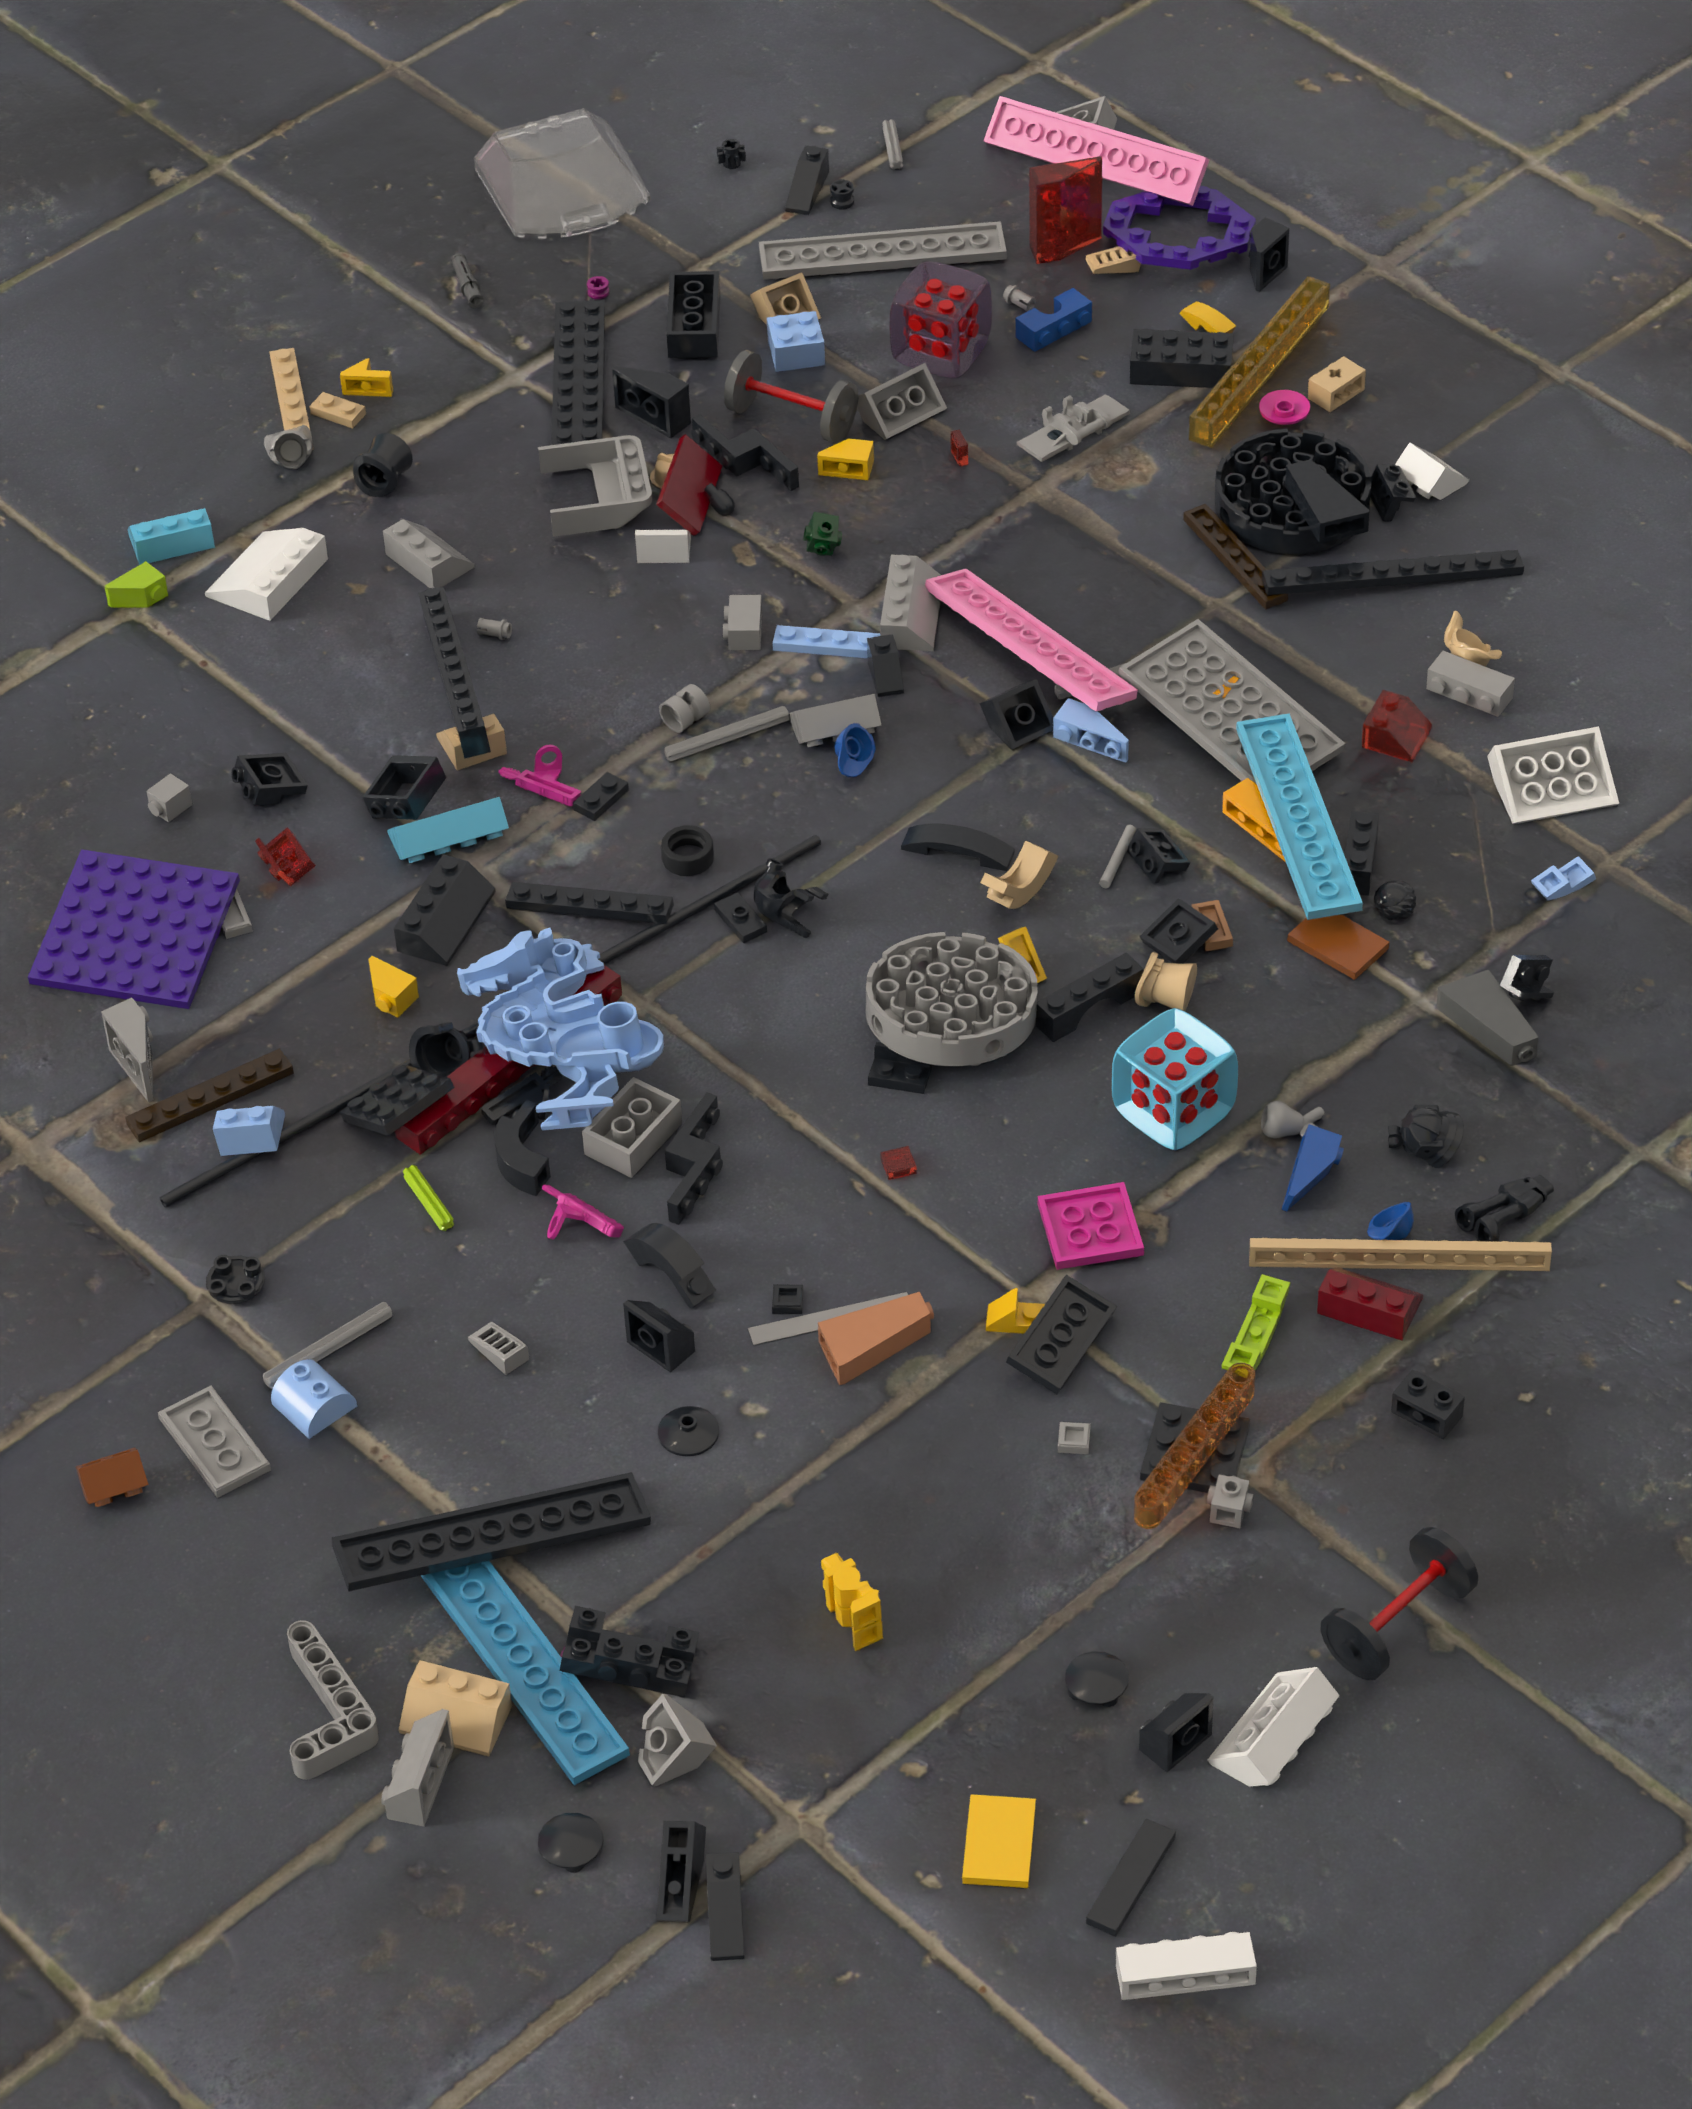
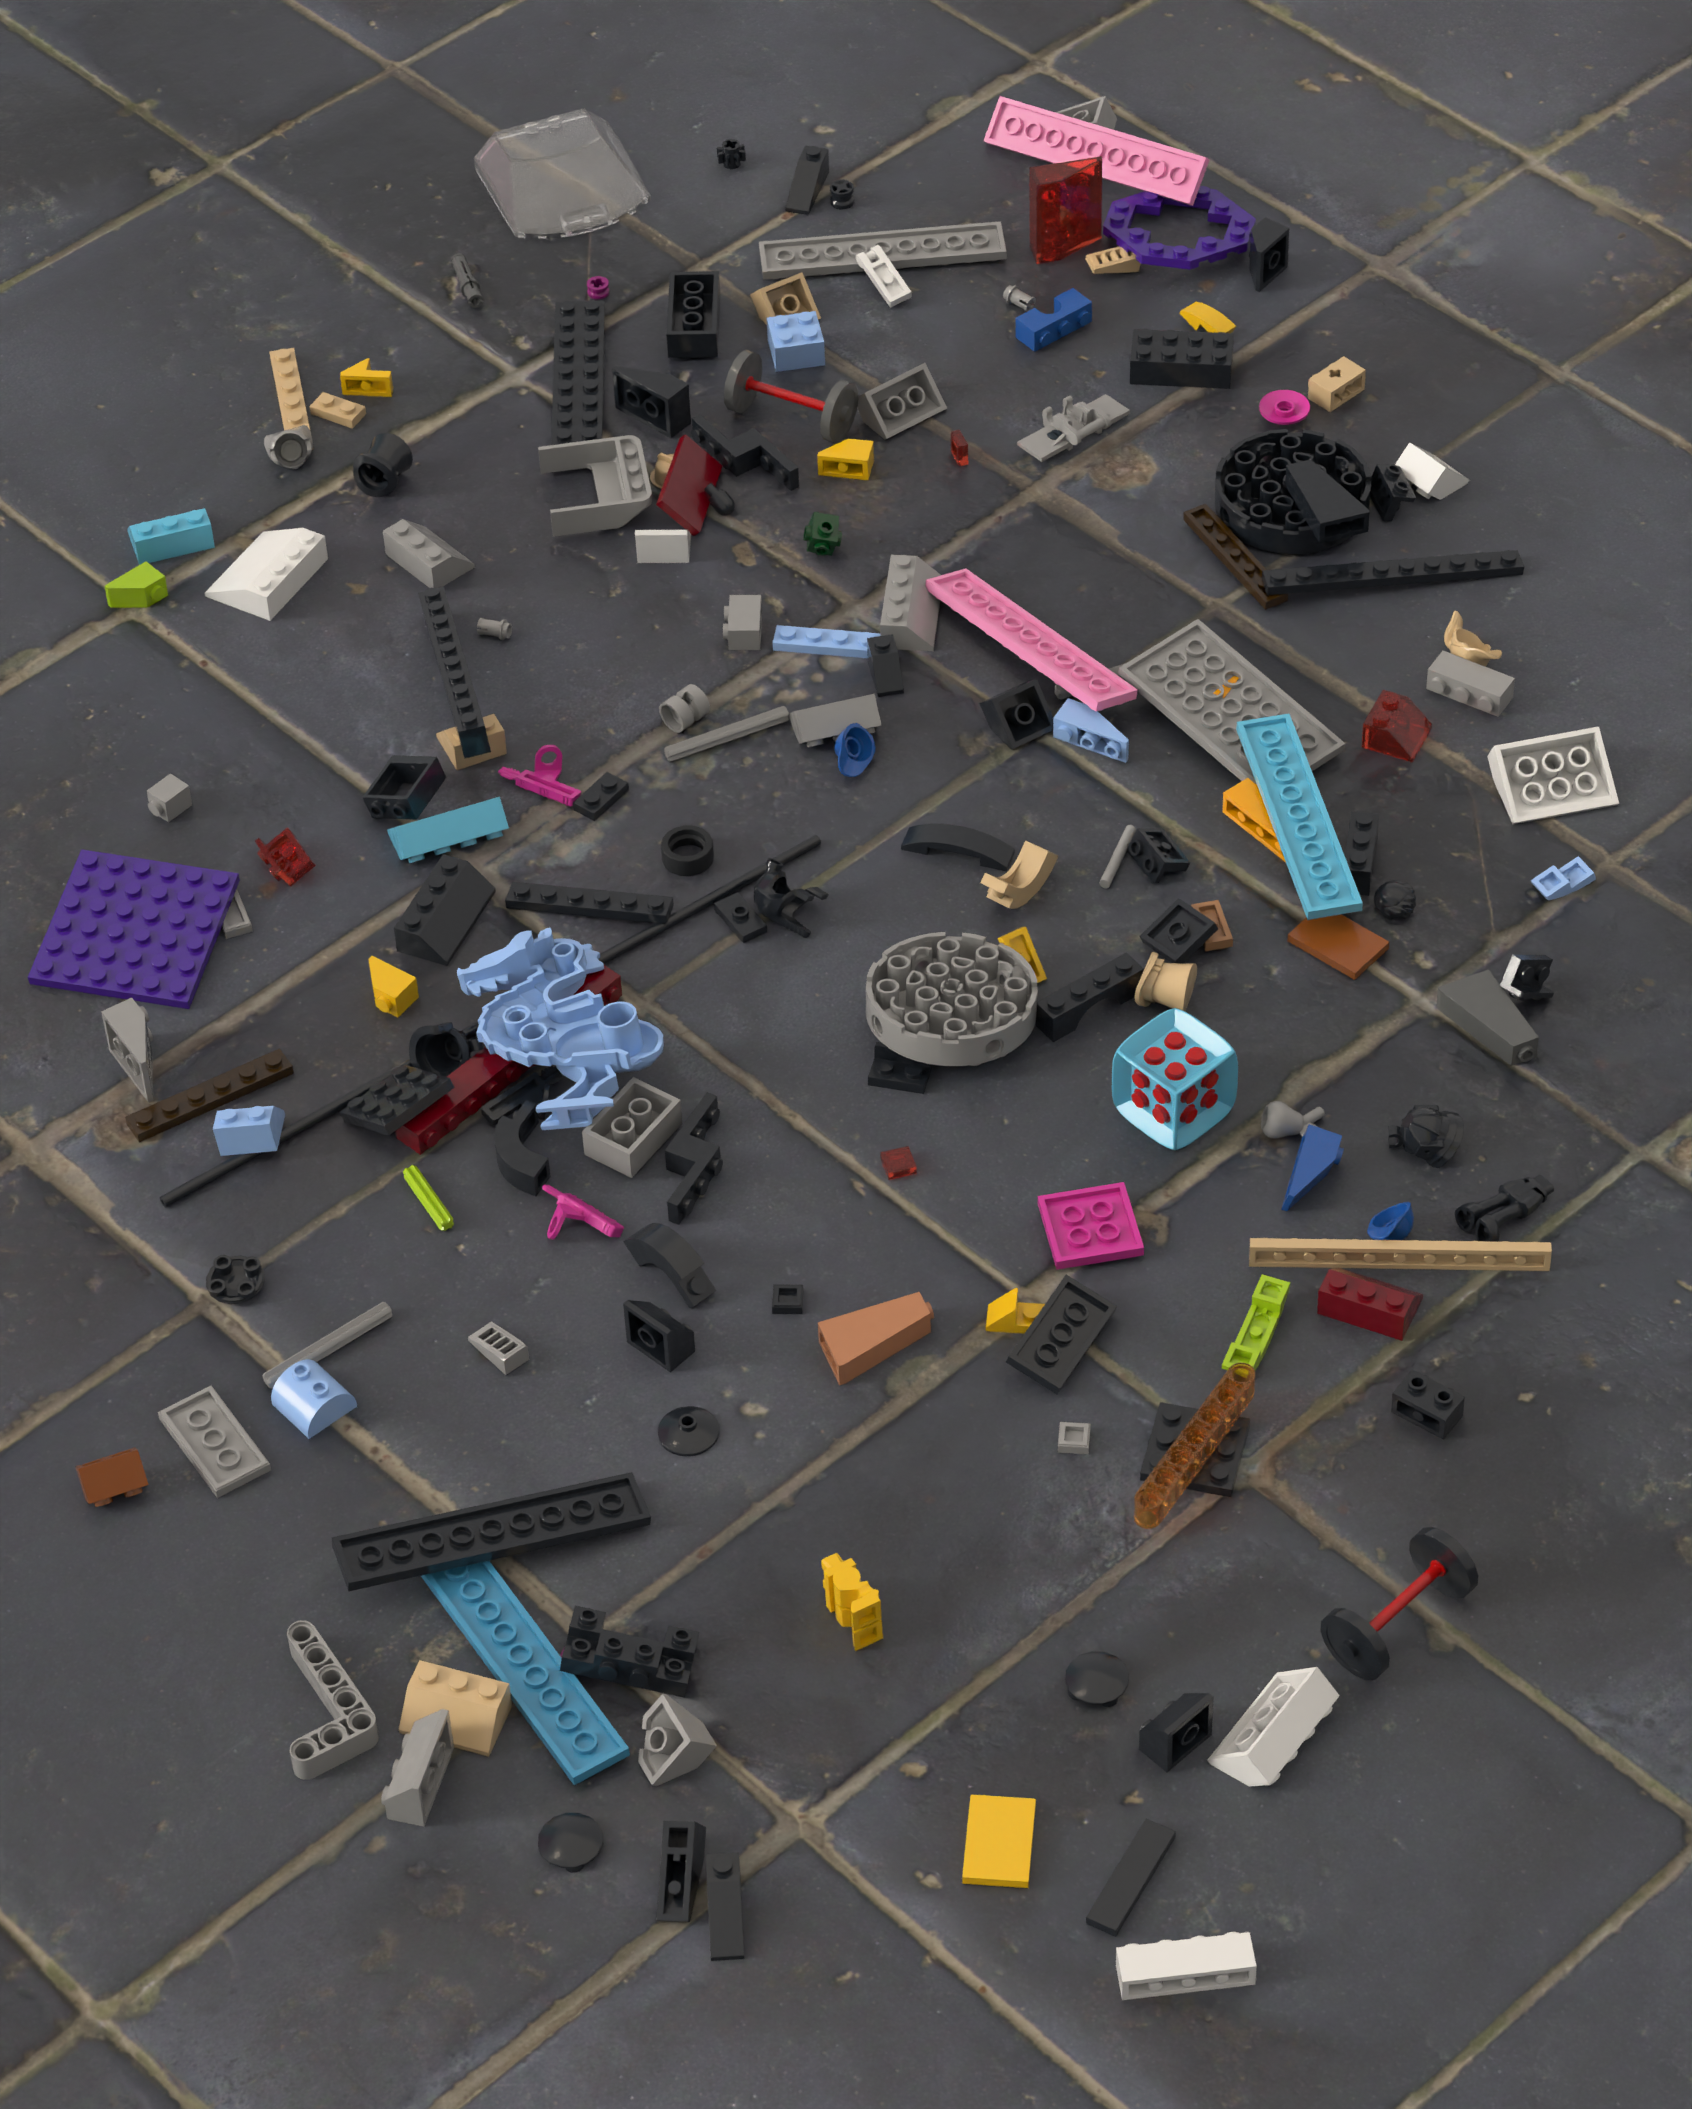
(267, 778): black plate -> none
(809, 1322): light grey sticker -> none
(884, 276): none -> white plate
(892, 144): light grey axle -> none
(940, 319): piece -> none
(1229, 1501): light grey brick -> none
(1259, 362): clear yellow brick -> none

